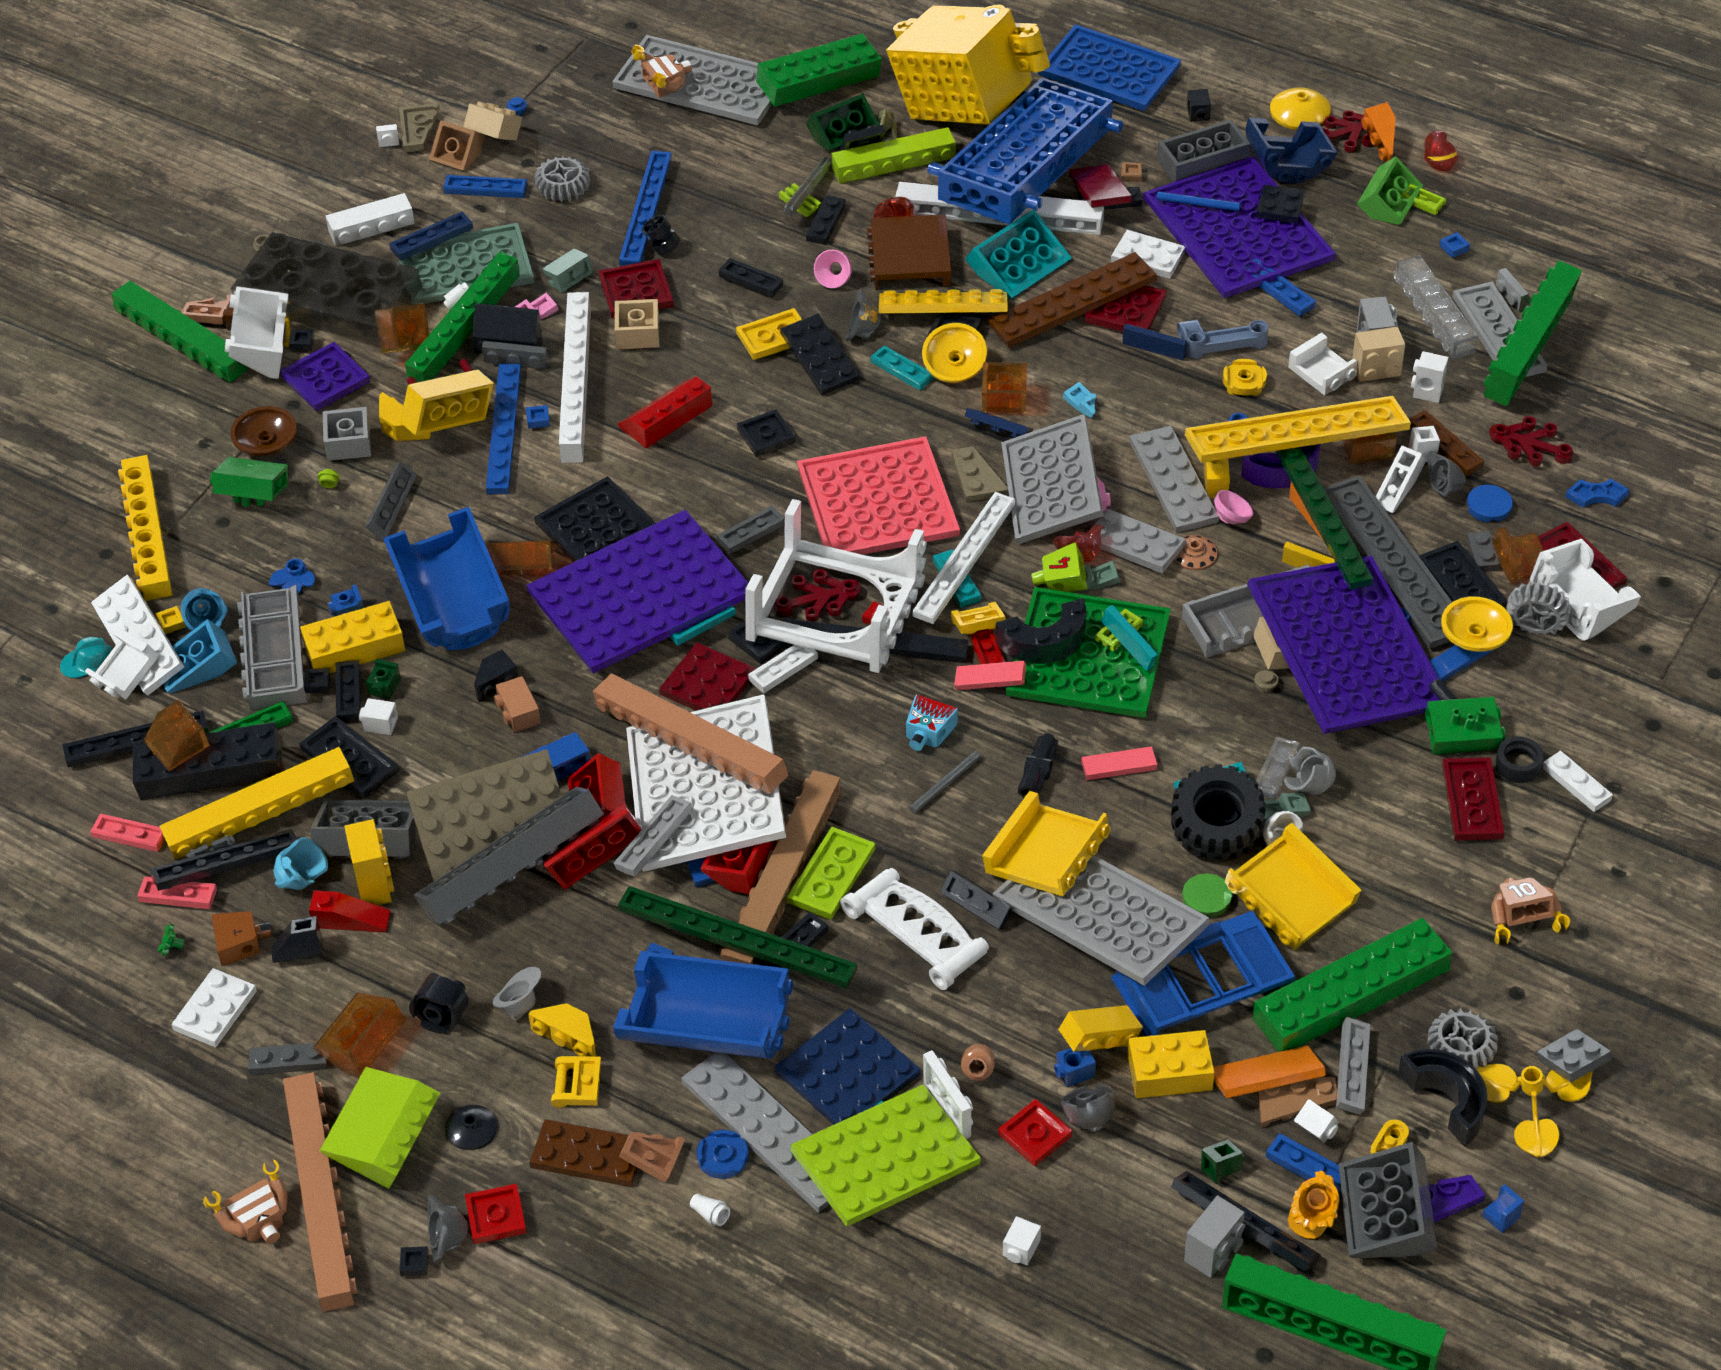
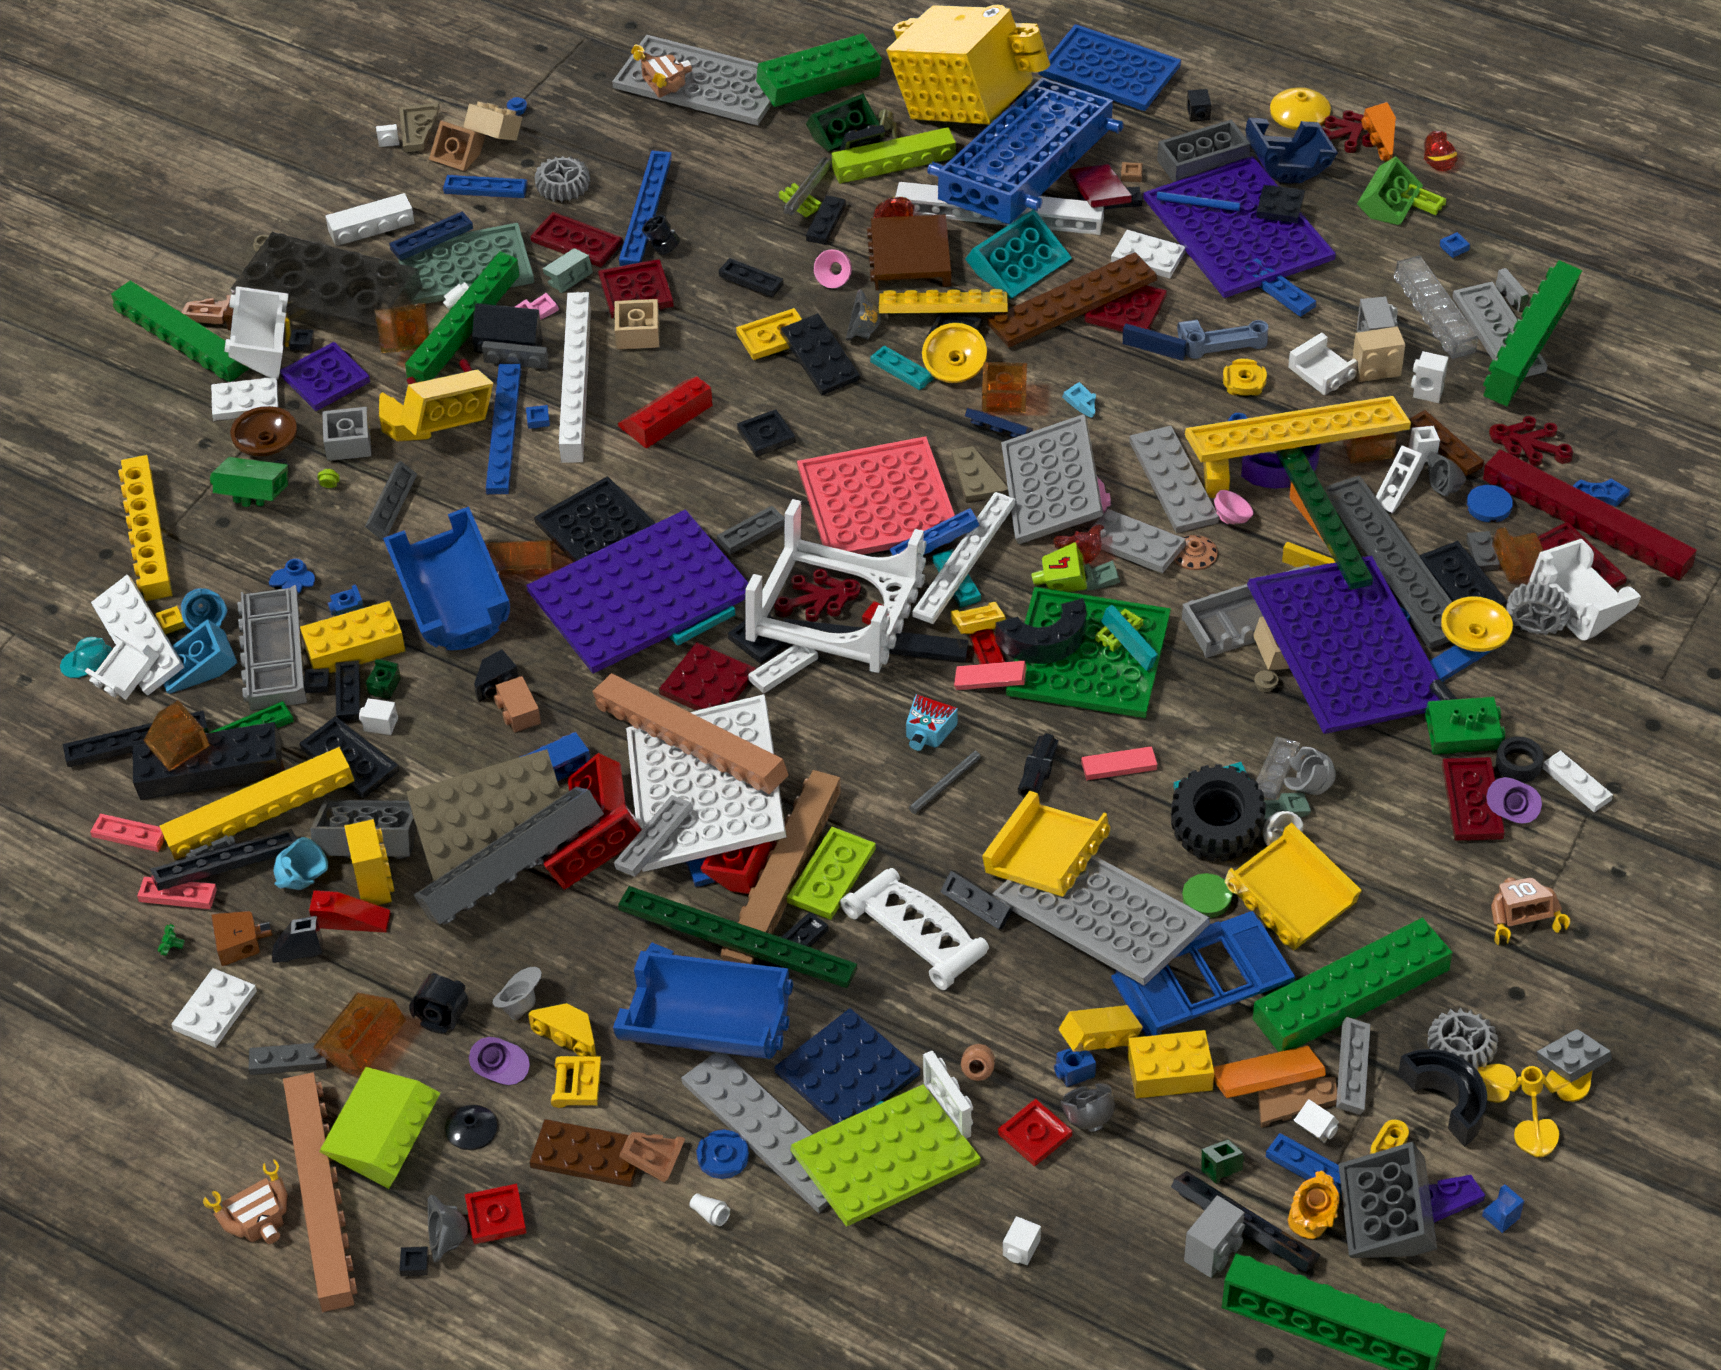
(235, 398): none -> white plate
(499, 1060): none -> medium lavender piece
(565, 234): none -> dark red tile
(944, 531): none -> blue plate
(1514, 800): none -> medium lavender piece
(1590, 515): none -> dark red brick

